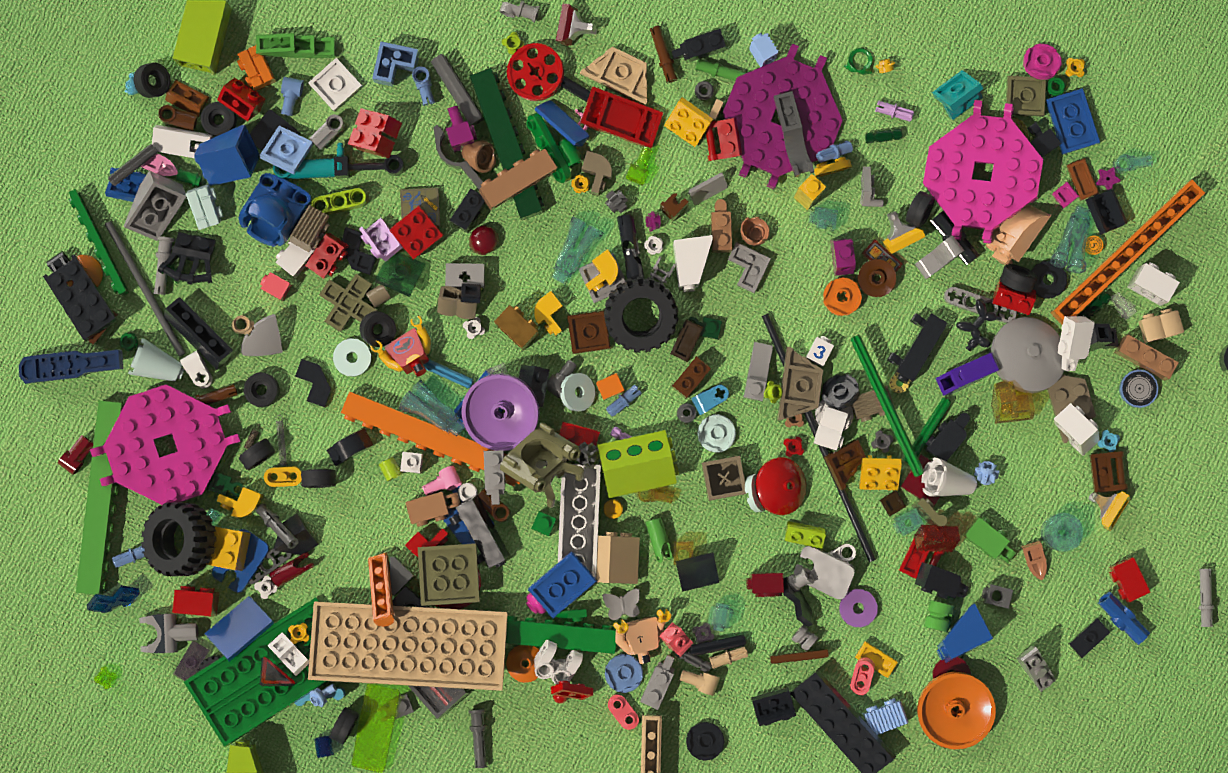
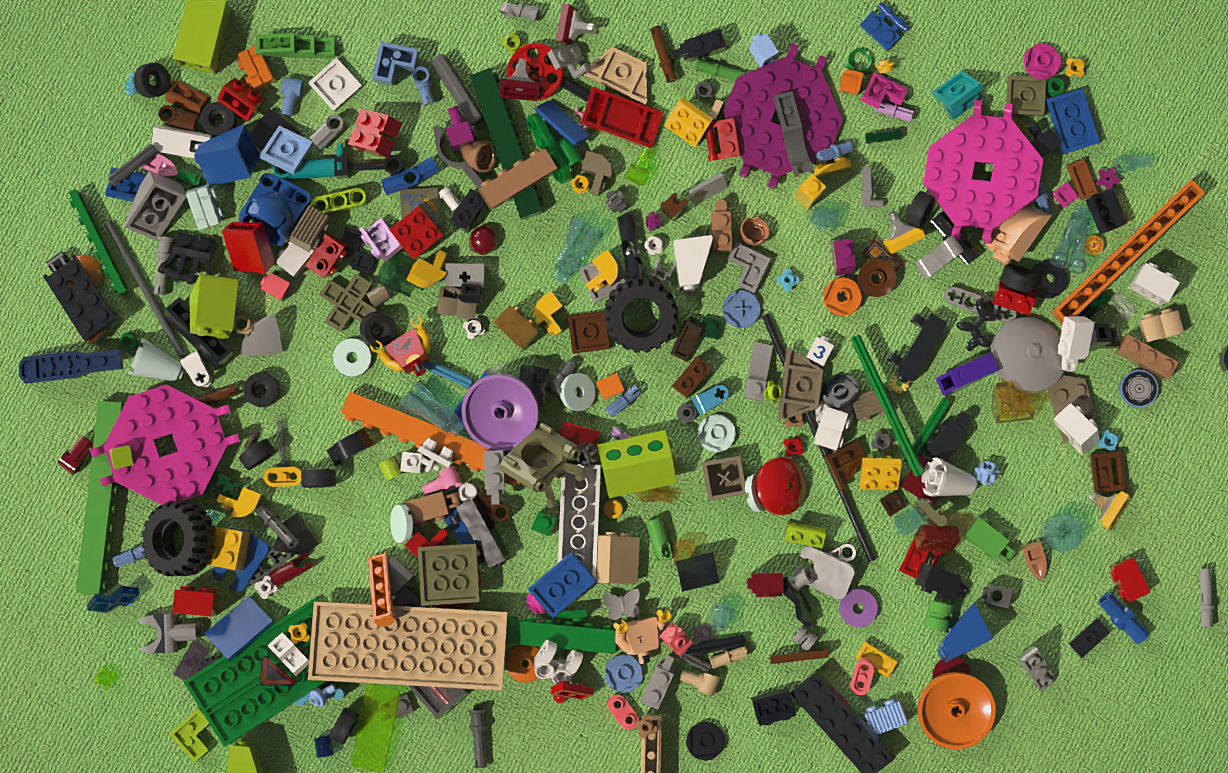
(121, 457): none -> lime slope
(187, 735): none -> lime plate
(213, 306): none -> lime slope
(248, 247): none -> red brick
(320, 388): black tile -> none
(401, 524): none -> light aqua tile
(420, 171): none -> blue piece
(427, 449): none -> white hips
(428, 274): none -> yellow brick
(449, 198): none -> white pin
(519, 85): none -> dark red piece
(568, 57): none -> light grey plate
(644, 732): none -> medium nougat plate
(741, 309): none -> medium blue tile
(787, 285): none -> medium azure plate
(851, 82): none -> orange panel
(880, 30): none -> blue plate
(883, 87): none -> dark pink plate
(1043, 199): none -> medium blue axle

